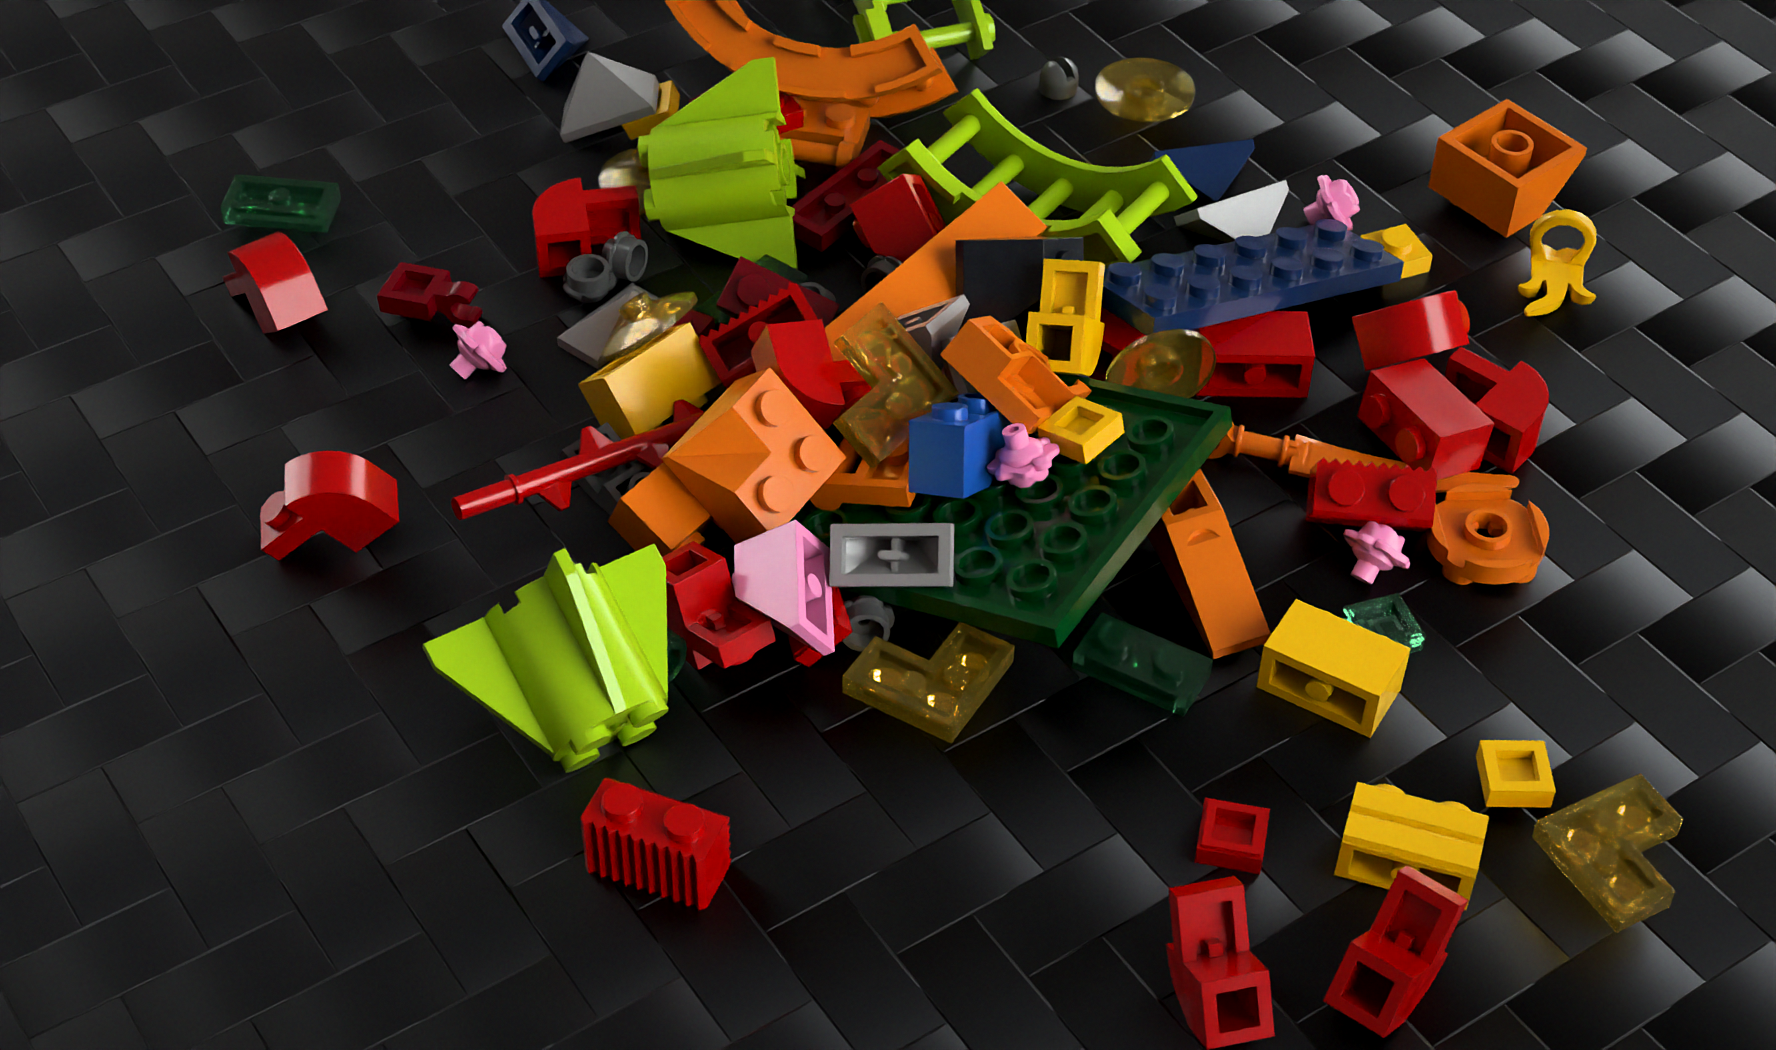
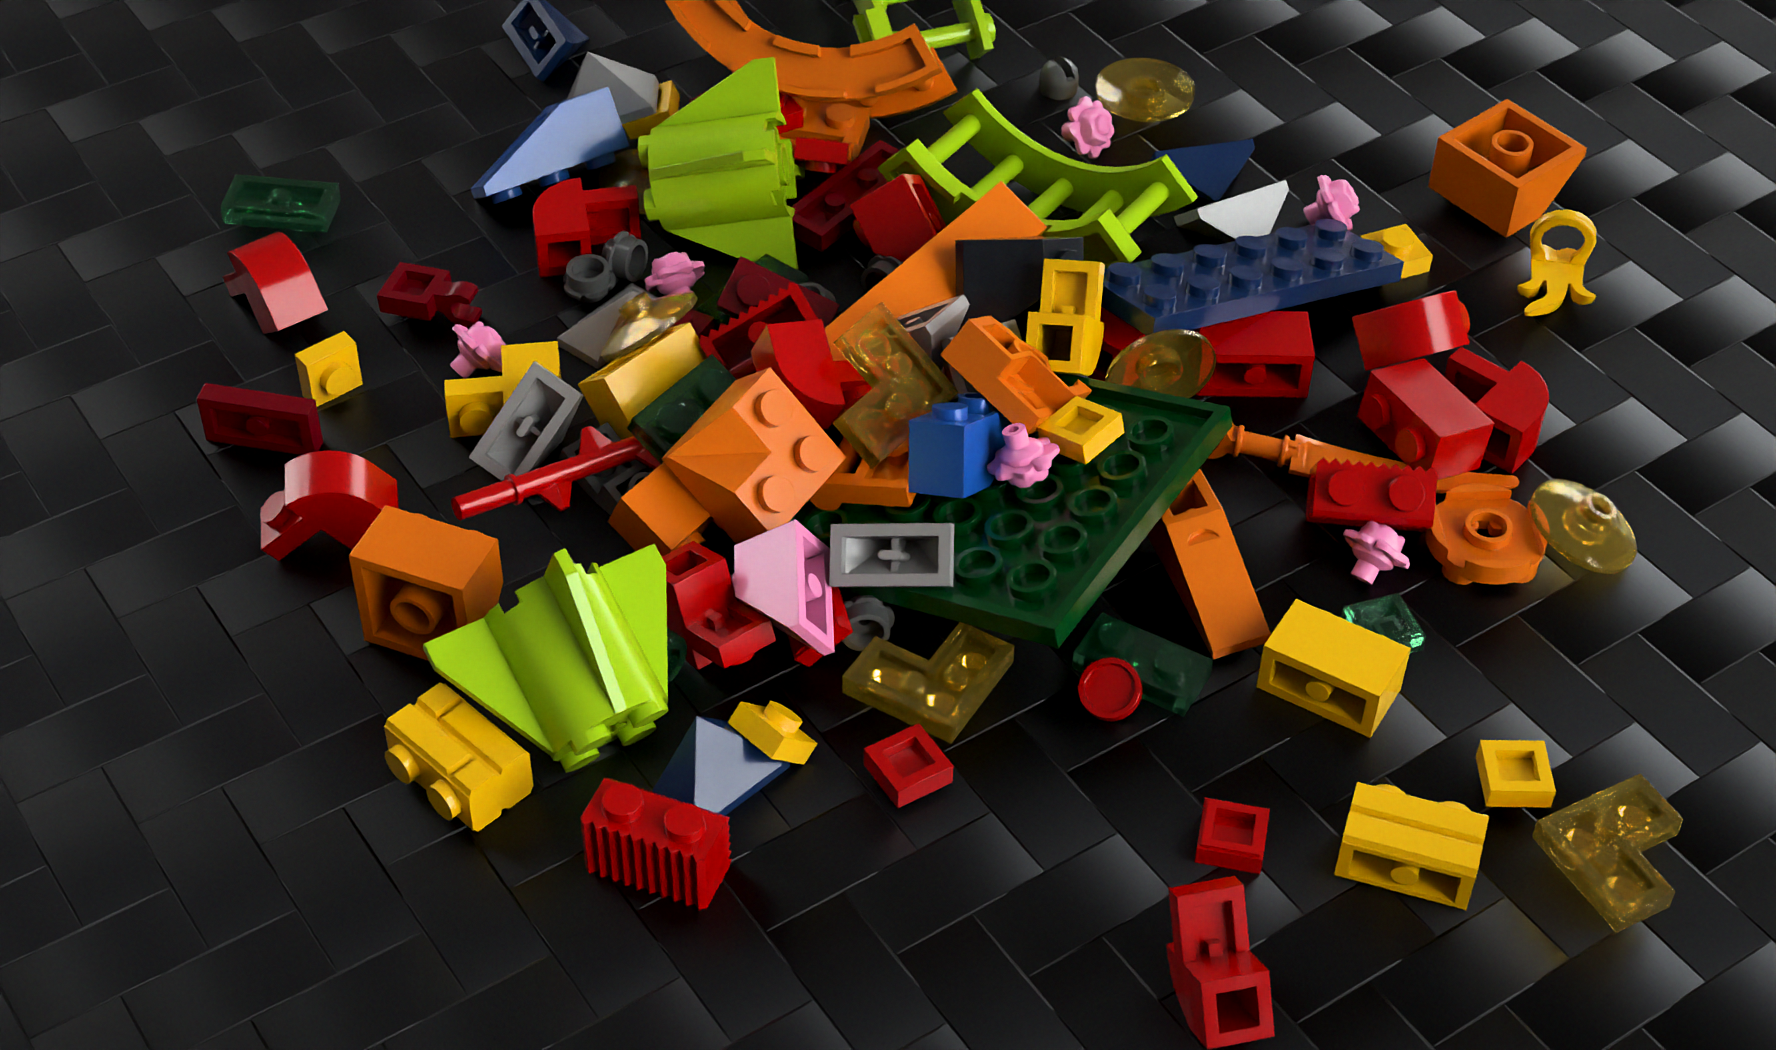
(259, 419): none -> dark red plate
(329, 368): none -> yellow plate
(422, 579): none -> orange slope
(457, 758): none -> yellow brick
(477, 401): none -> yellow brick
(528, 424): none -> light grey slope
(560, 137): none -> slope
(674, 273): none -> bright pink plant
(680, 407): none -> clear green plate
(716, 768): none -> slope
(773, 731): none -> yellow plate
(822, 154): none -> red plate
(908, 765): none -> red plate
(1088, 127): none -> bright pink plant
(1110, 689): none -> red piece
(1400, 954): red brick -> none
(1583, 526): none -> clear yellow dish

